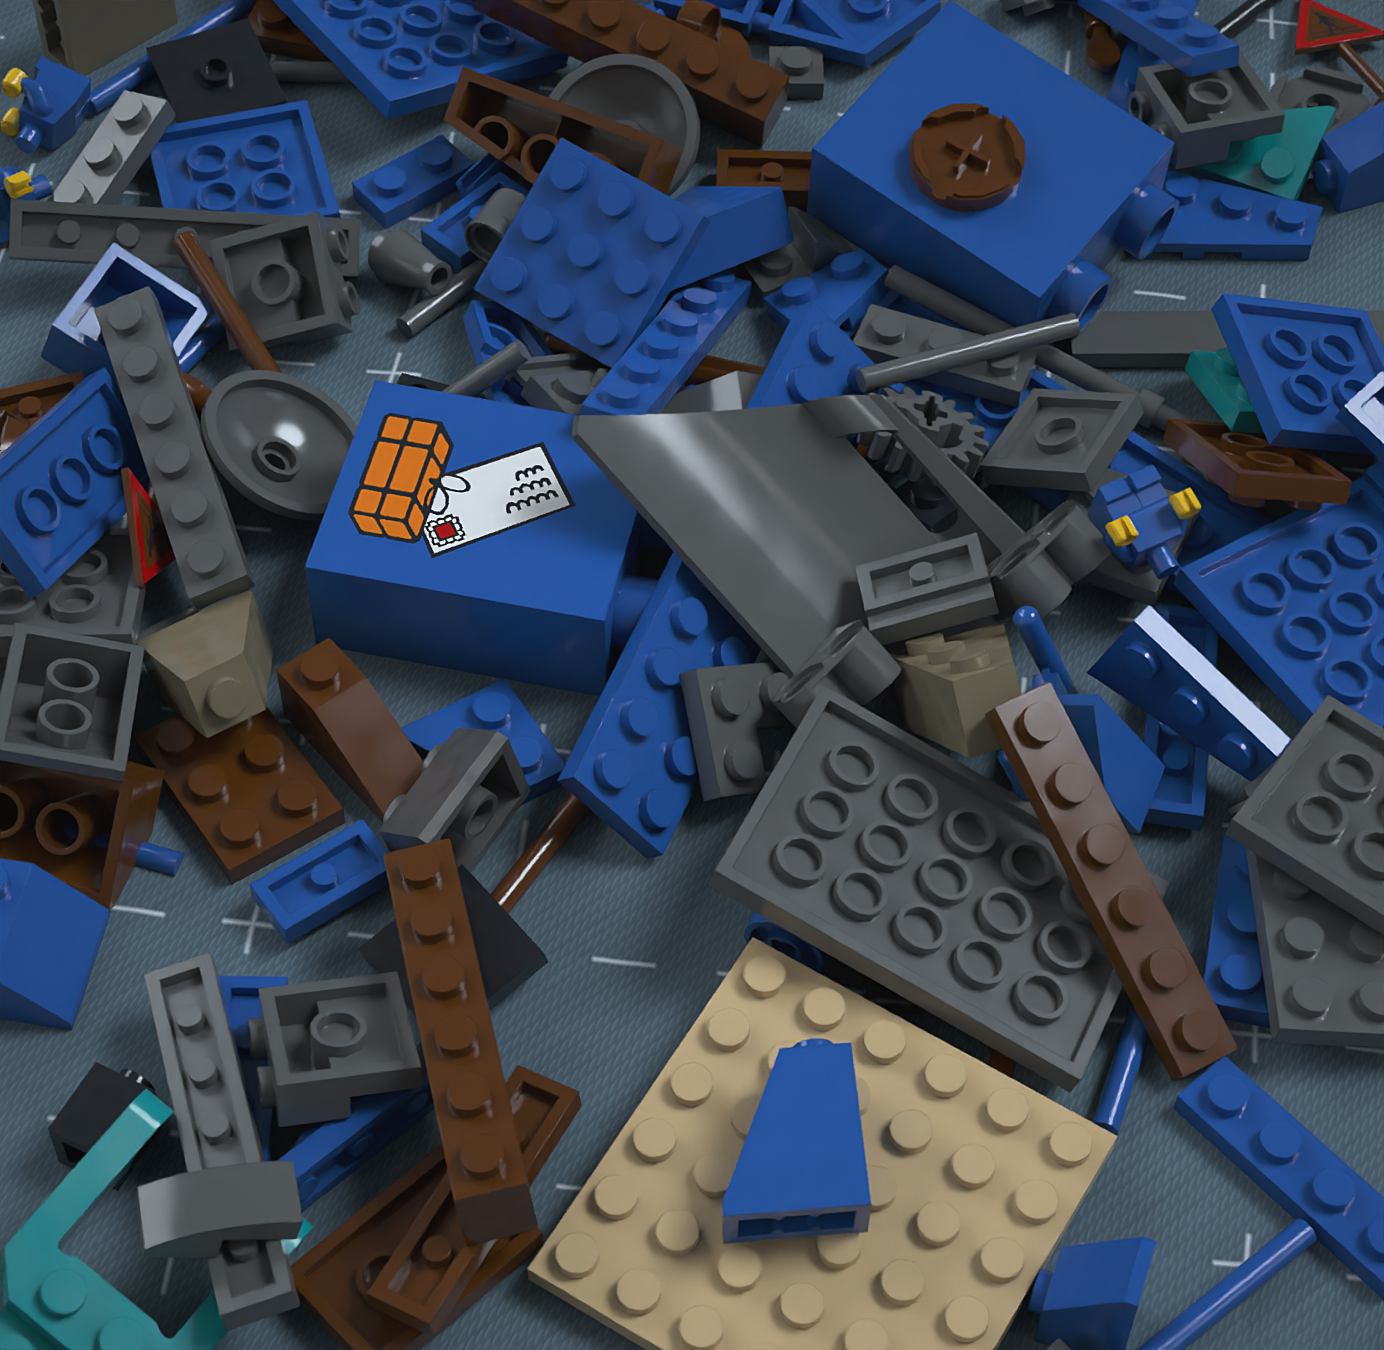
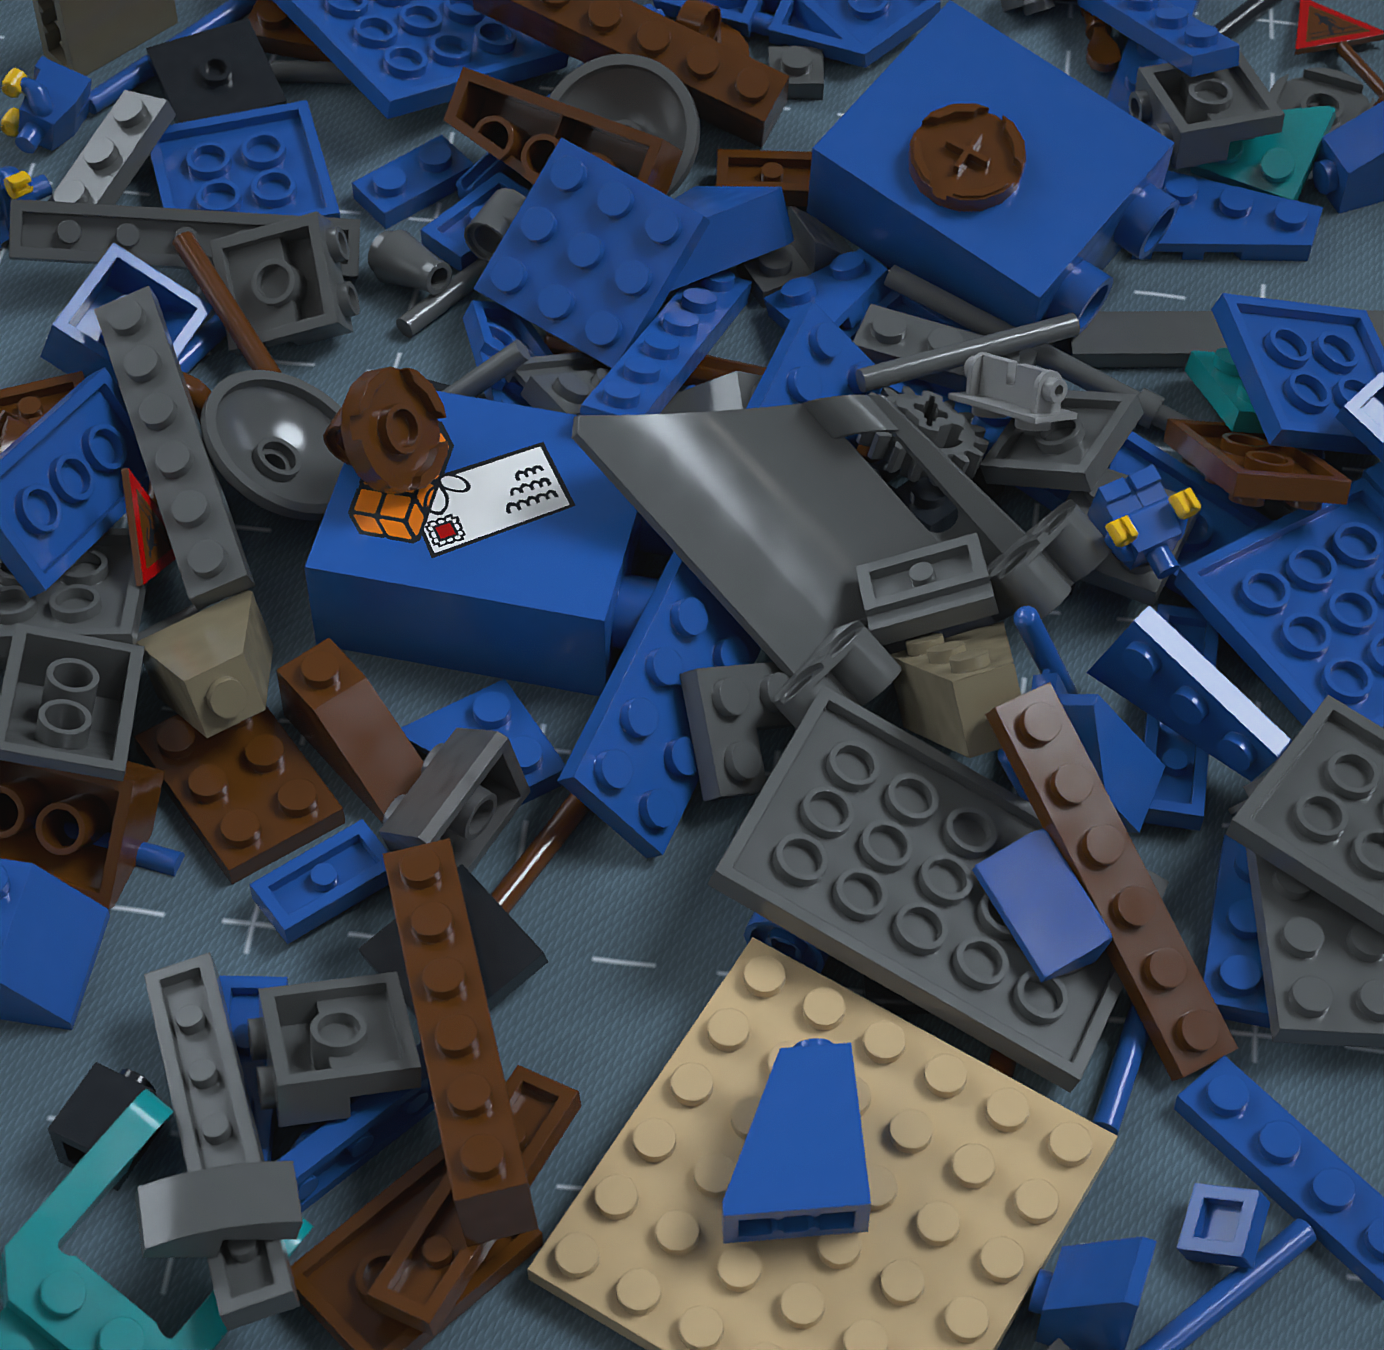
(390, 430): none -> reddish brown tile
(1031, 400): none -> light grey hinge
(1043, 905): none -> blue slope
(1223, 1225): none -> plate

